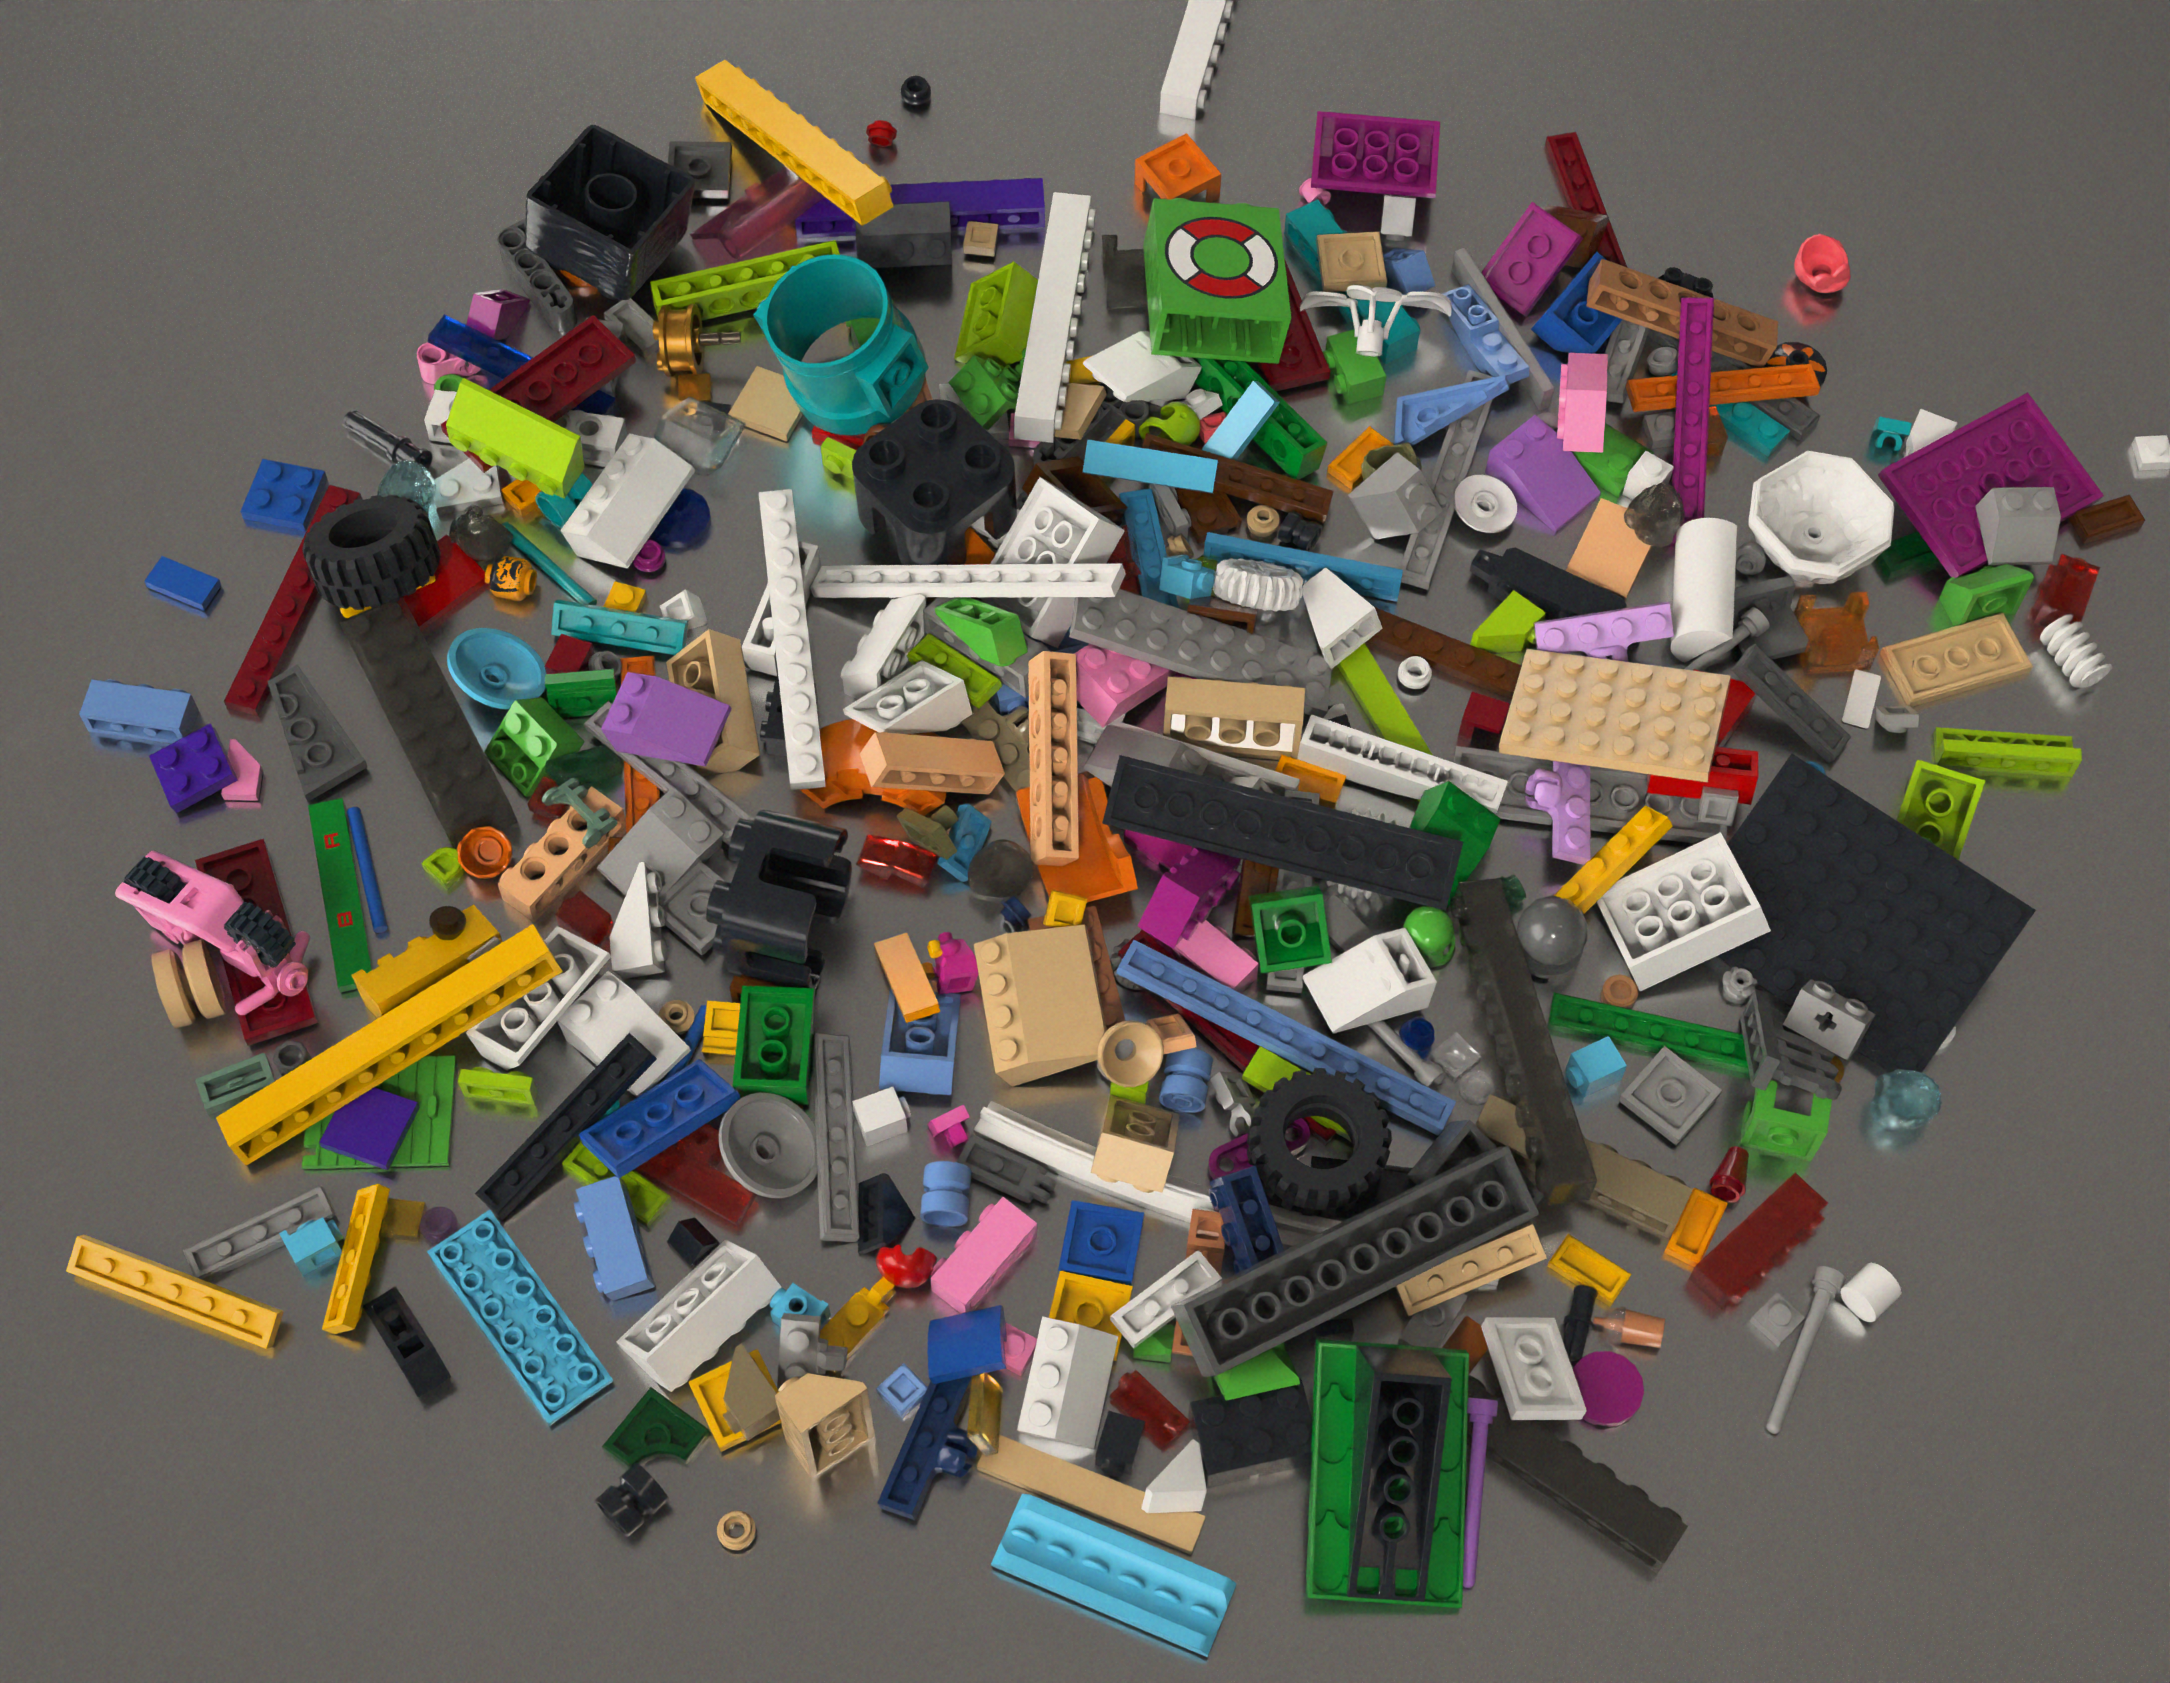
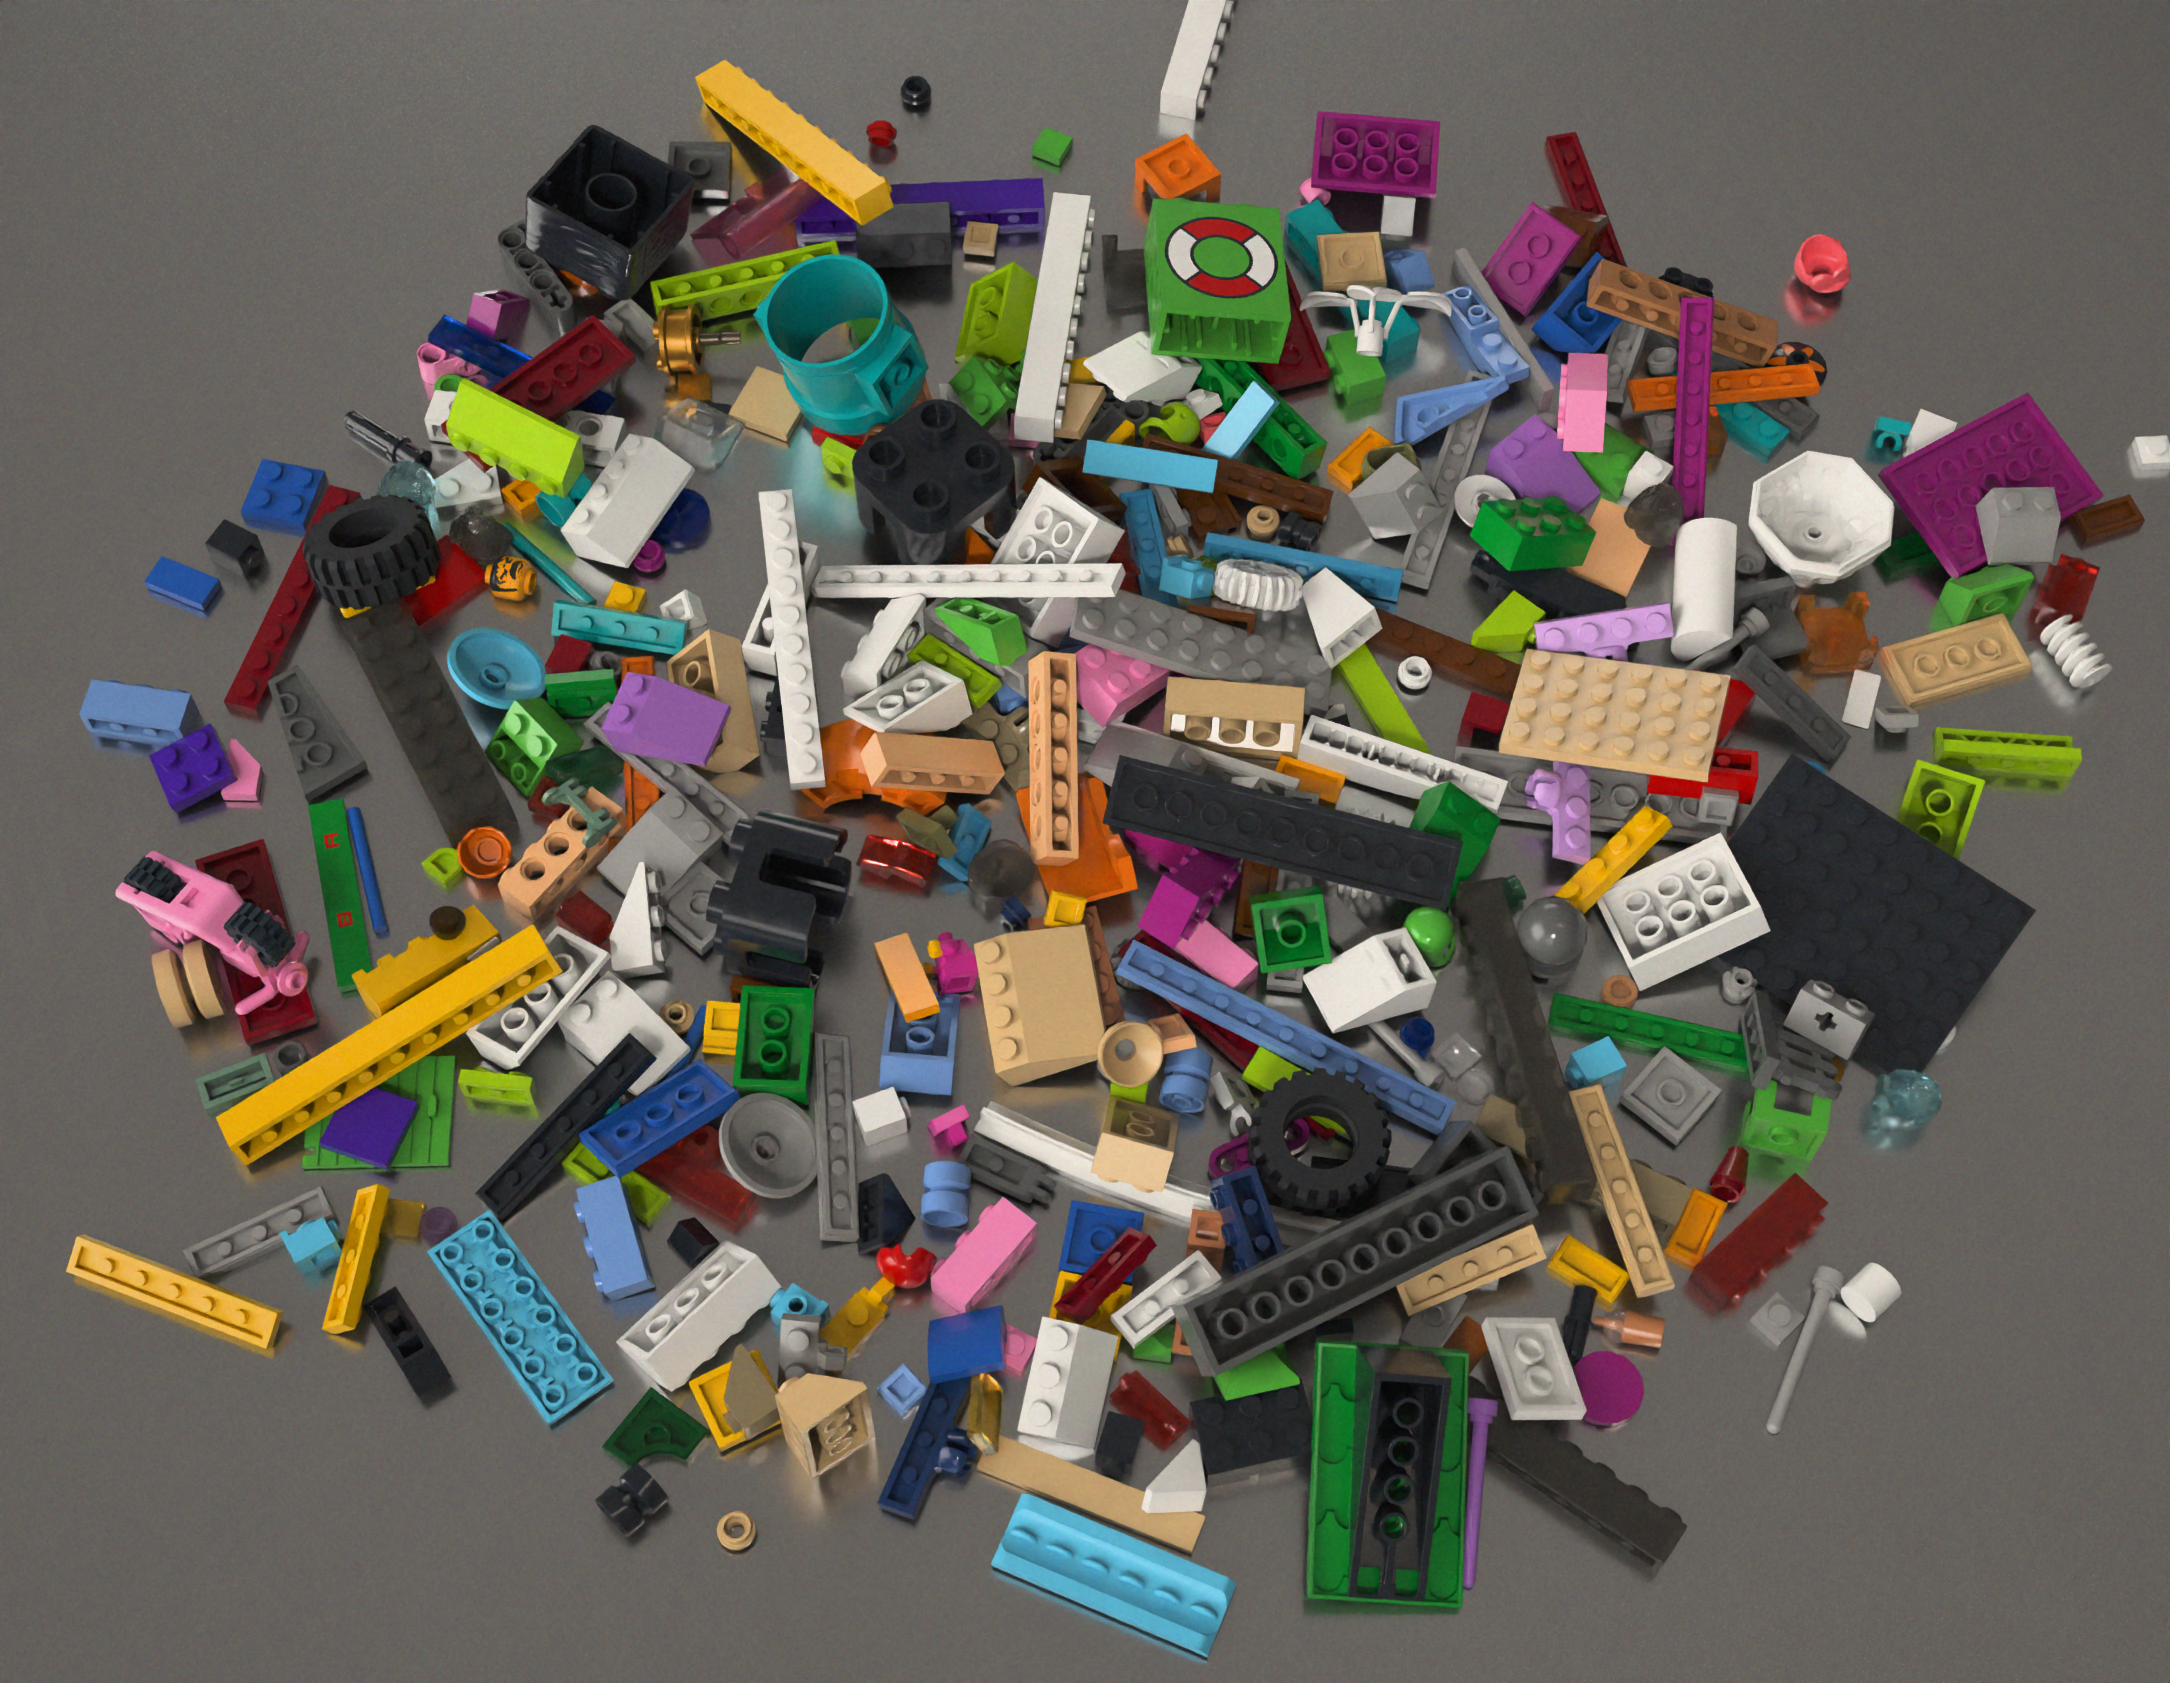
(235, 548): none -> black brick
(1052, 146): none -> bright green tile
(1105, 1276): none -> dark red plate
(1533, 533): none -> green brick
(1621, 1194): none -> tan tile

